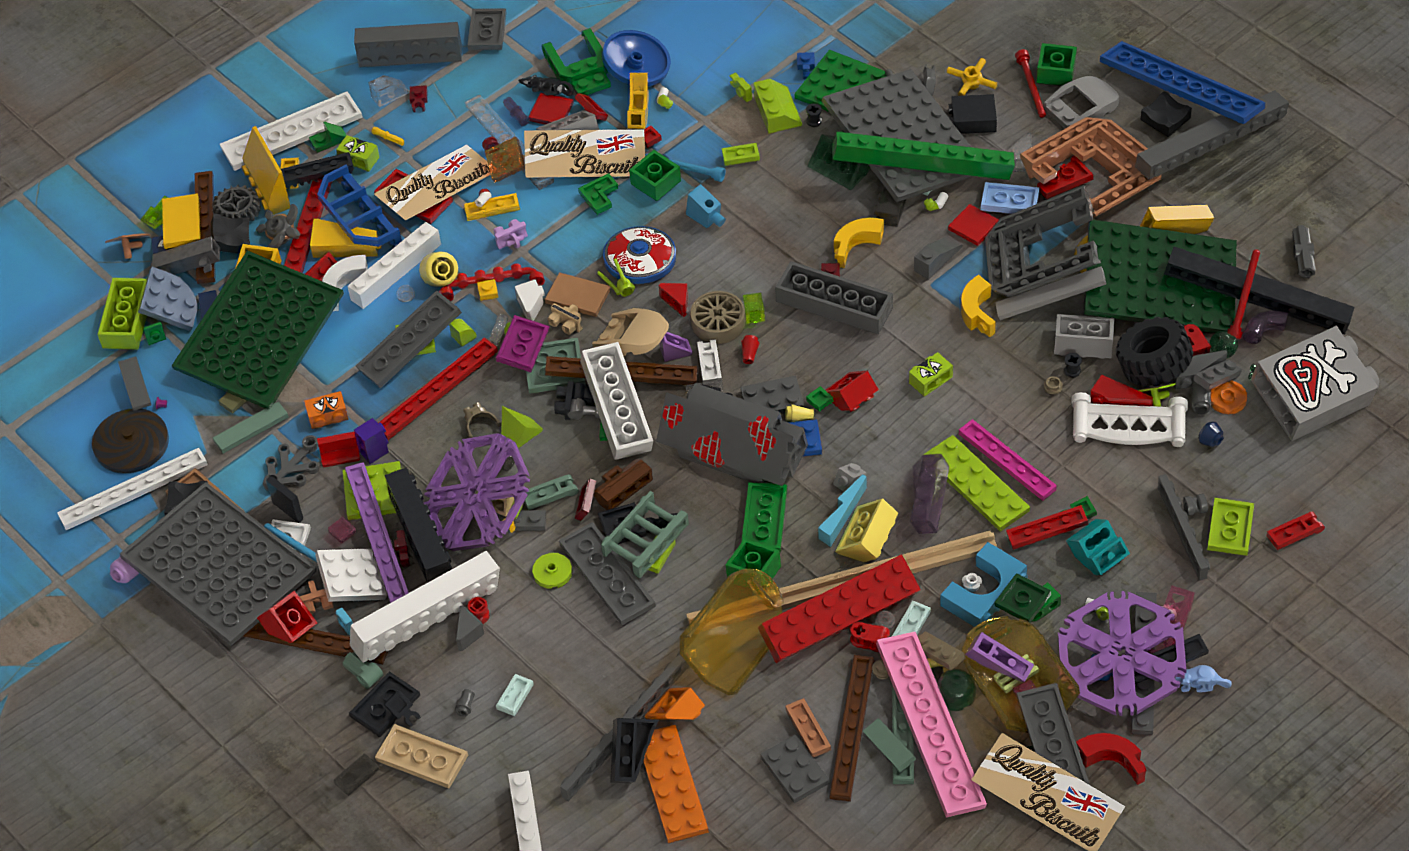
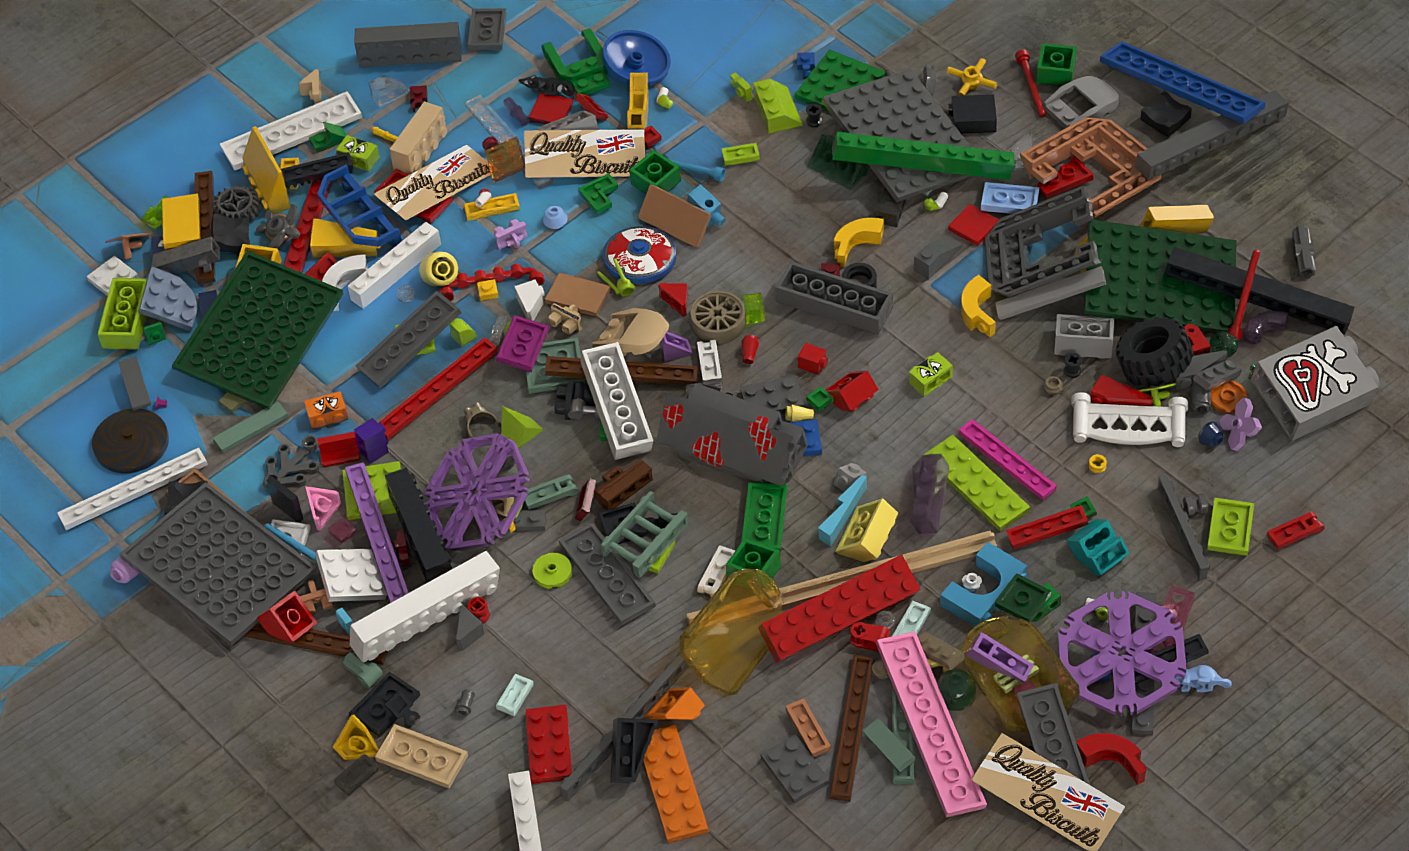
(113, 268): none -> white plate
(311, 86): none -> tan slope
(323, 505): none -> bright pink slope
(355, 741): none -> yellow slope
(419, 139): none -> tan brick
(548, 744): none -> red plate
(554, 217): none -> light blue cone
(674, 216): none -> medium nougat tile
(716, 571): none -> white plate
(812, 358): none -> red brick
(861, 269): none -> black tyre
(1097, 458): none -> yellow bush
(1240, 424): none -> lavender plant

